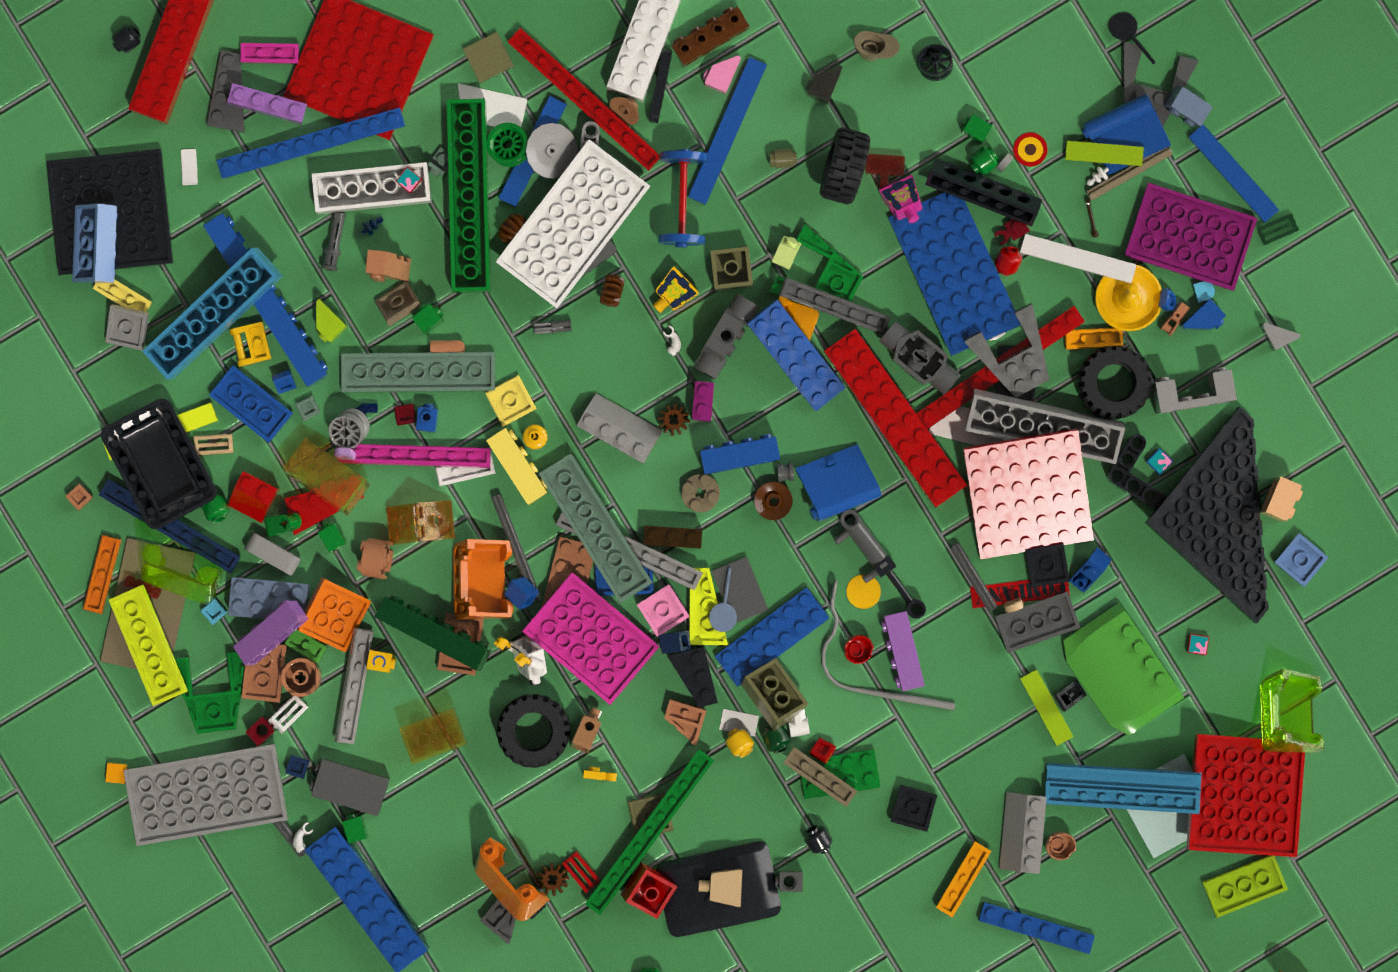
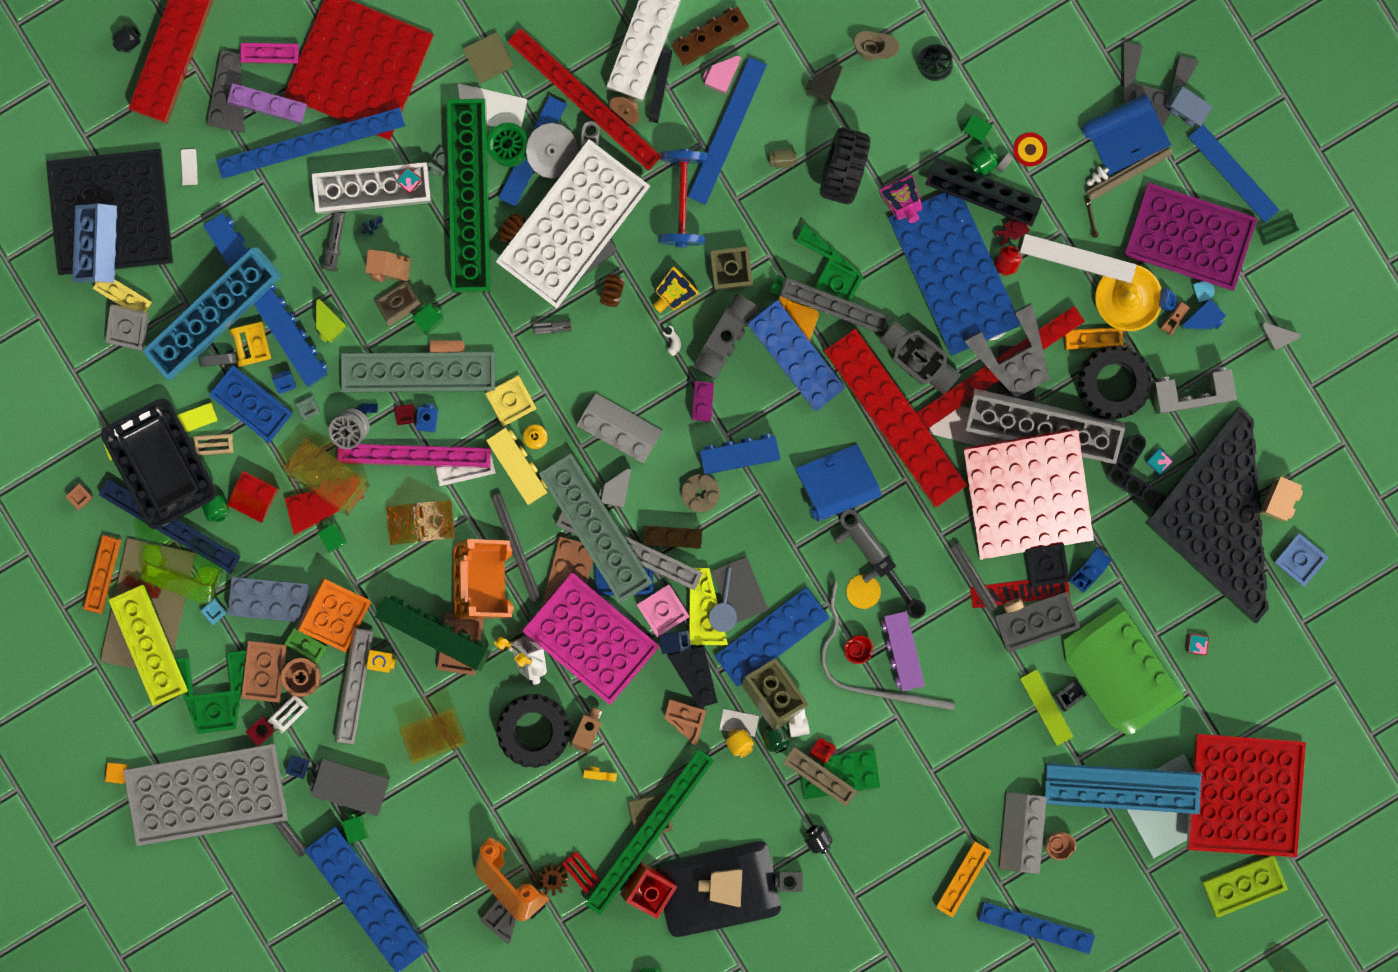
(216, 360): none -> dark grey beam
(270, 632): medium lavender brick -> none
(272, 553): light grey beam -> none
(282, 523): green piece -> none
(298, 838): white arm -> none
(344, 454): lavender tile -> none
(375, 558): nougat brick -> none
(521, 592): blue brick -> none
(616, 489): none -> light grey slope
(667, 421): reddish brown gear -> none
(769, 491): reddish brown dish -> none
(785, 472): dark grey wheel -> none
(786, 252): yellowish green brick -> none
(885, 166): clear red plate -> none
(913, 808): black plate -> none
(1104, 153): lime tile -> none
(1123, 27): black piece -> none
(1289, 712): clear neon green windscreen -> none

